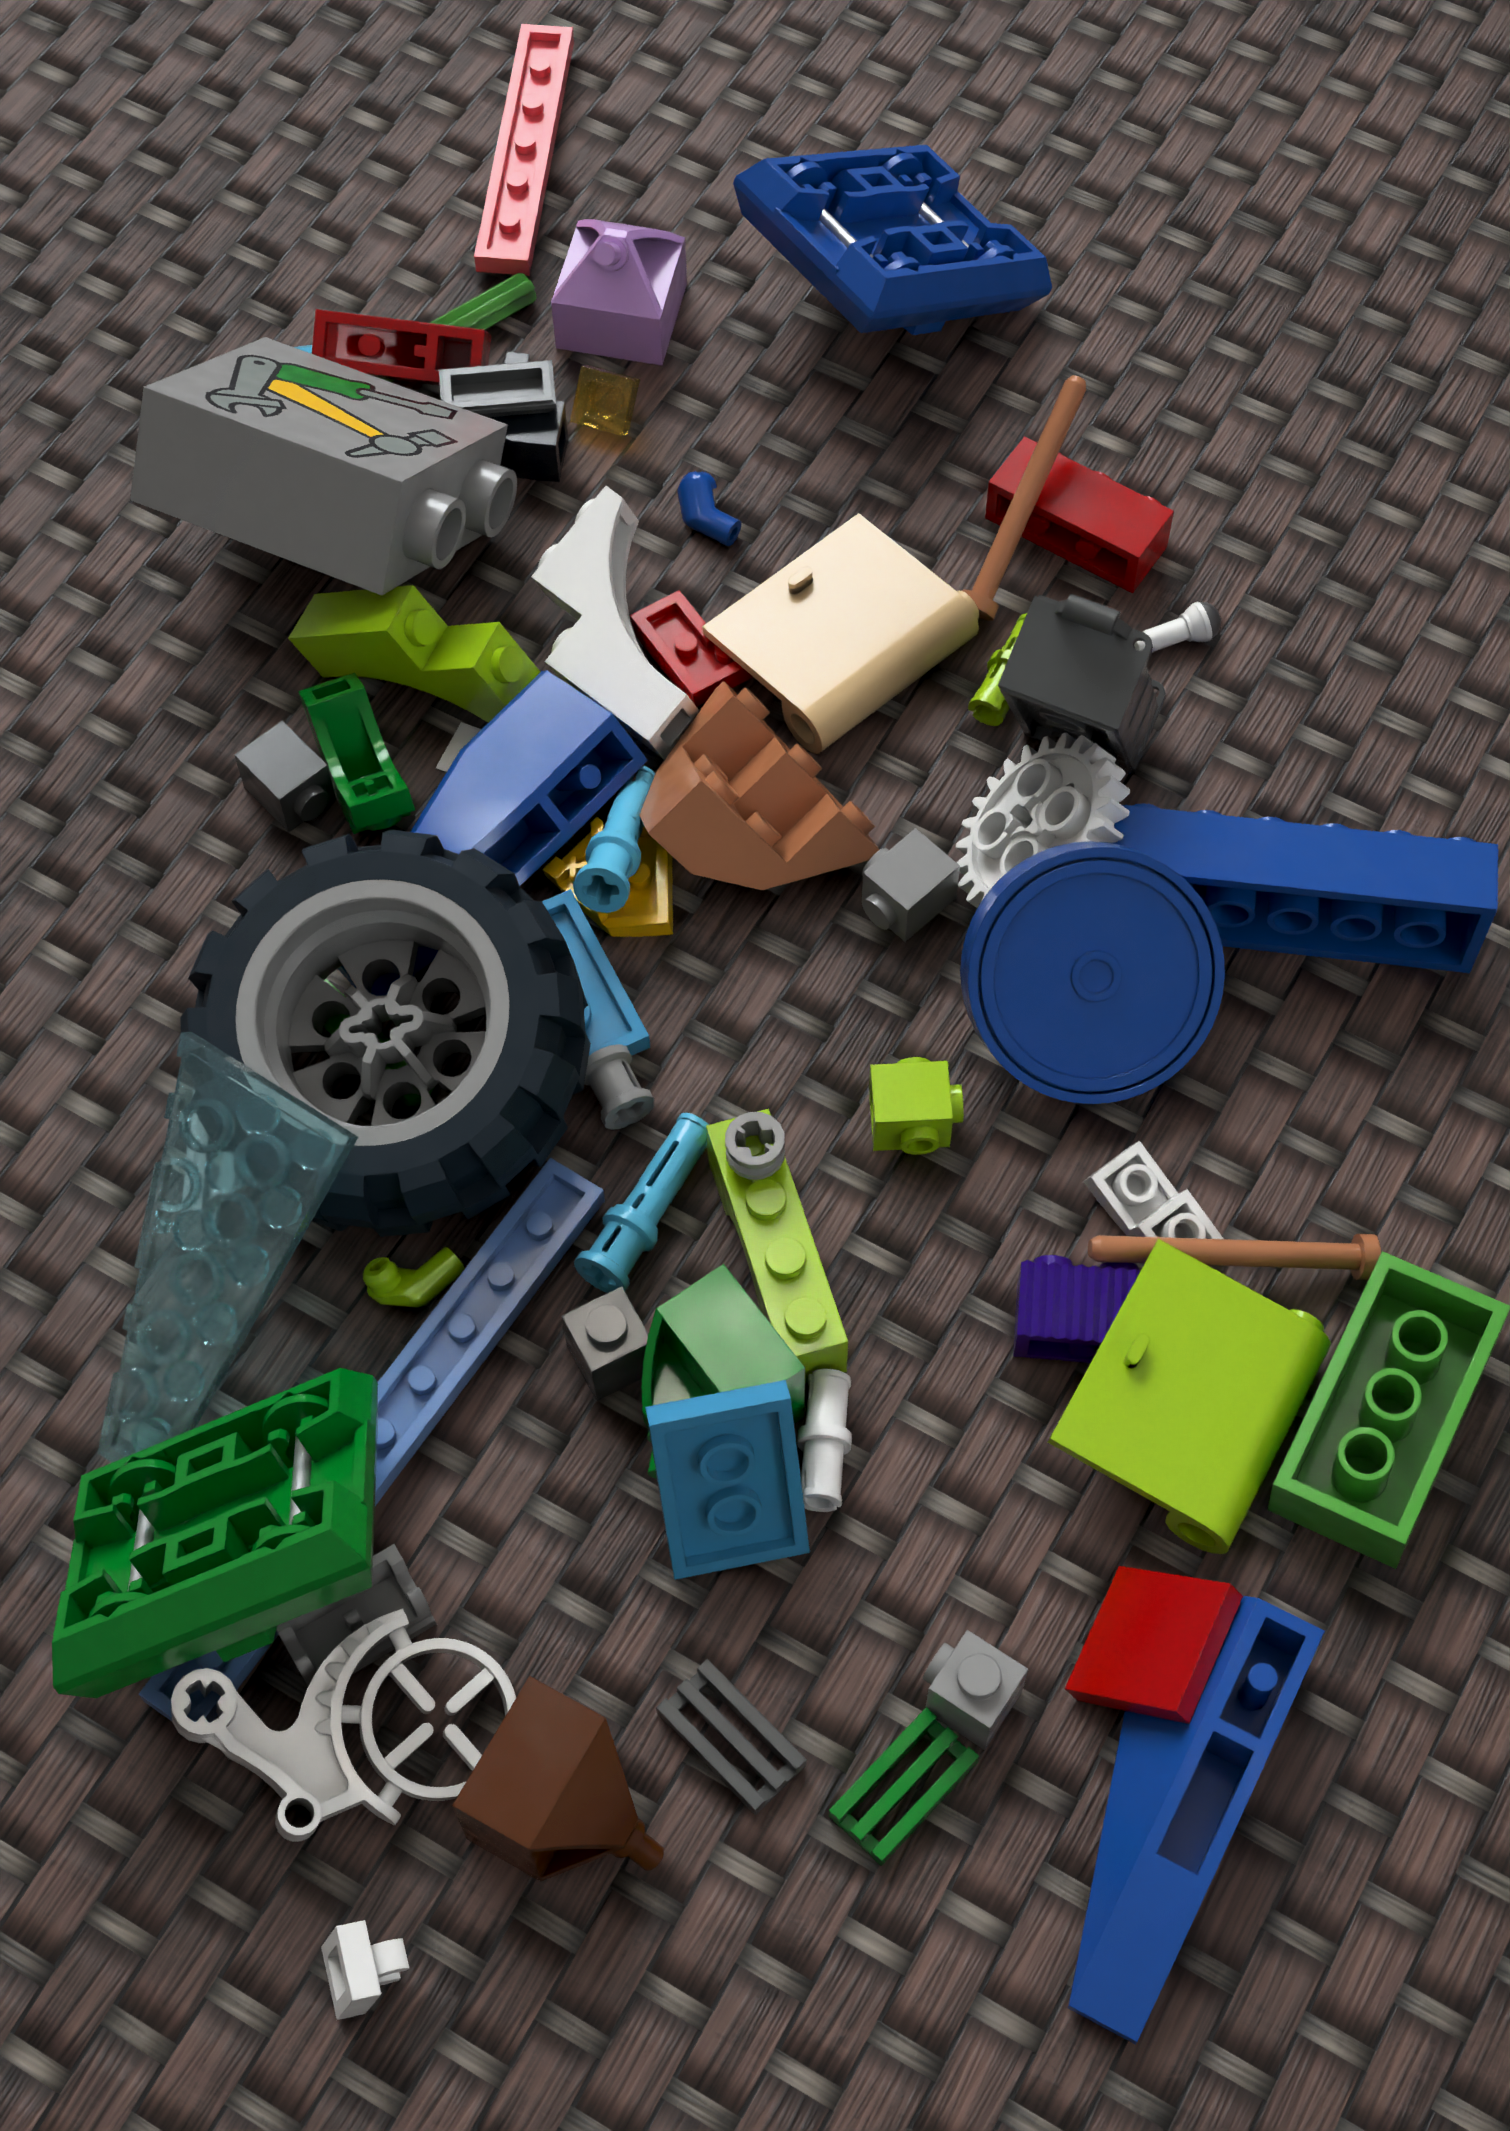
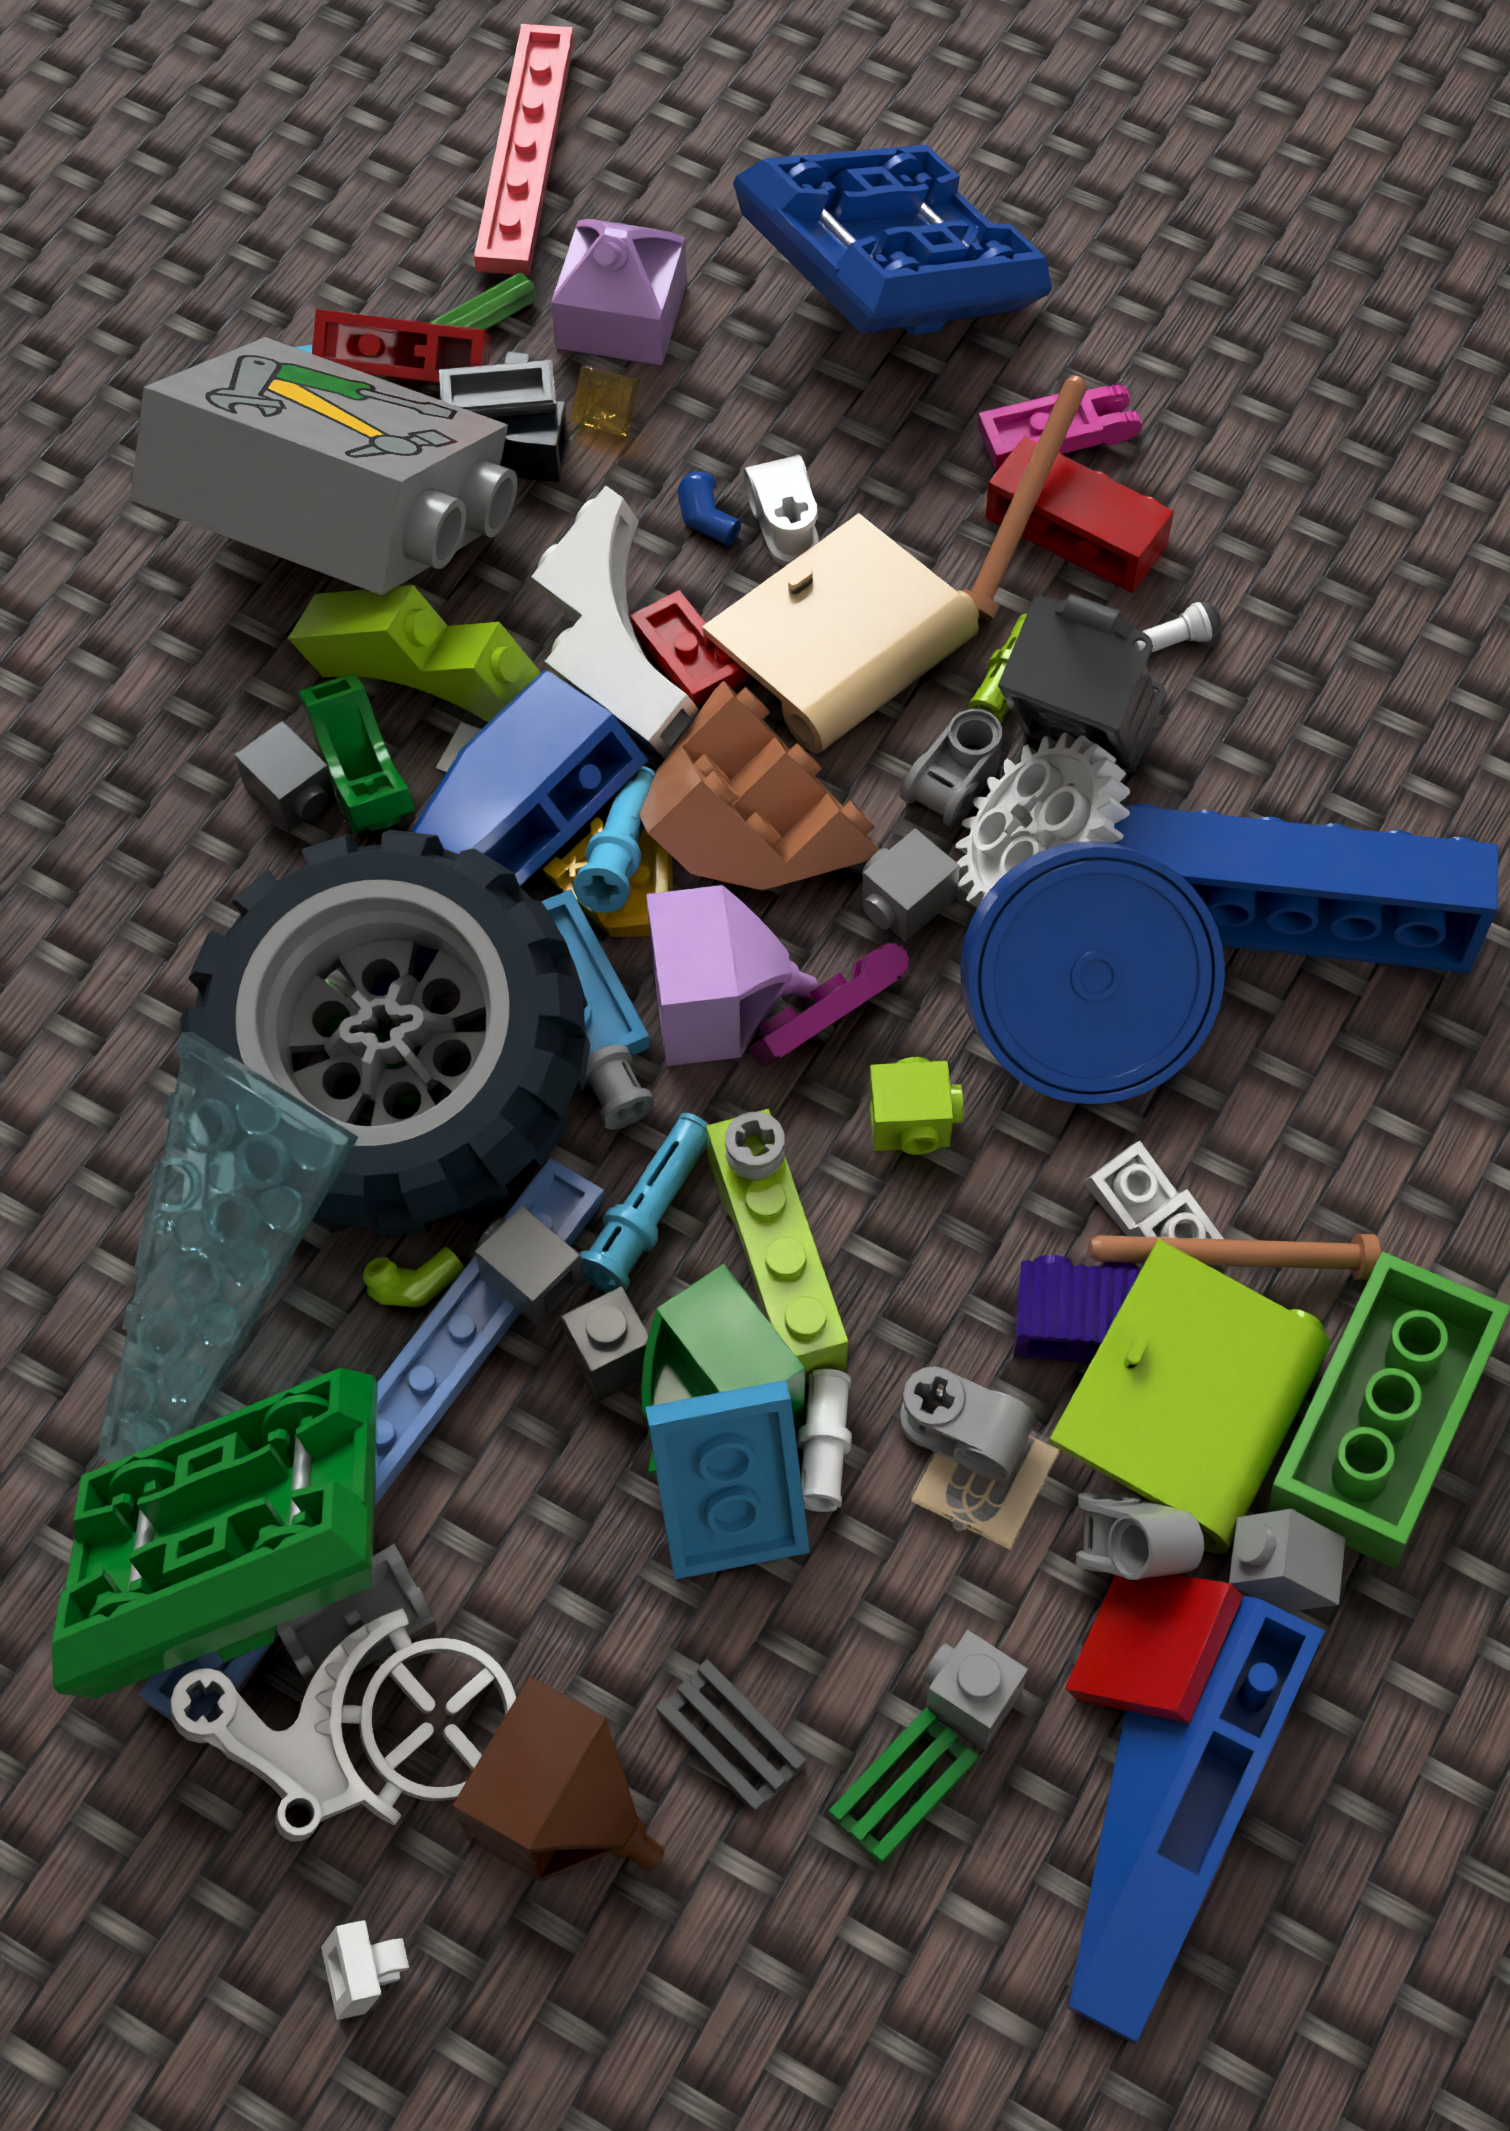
(528, 1265): none -> dark grey brick
(715, 973): none -> lavender piece
(784, 507): none -> white piece
(832, 1002): none -> magenta hinge
(952, 775): none -> light grey piece
(972, 1427): none -> light grey piece
(982, 1504): none -> clear piece
(1095, 422): none -> dark pink hinge
(1137, 1537): none -> light grey piece
(1287, 1560): none -> light grey brick

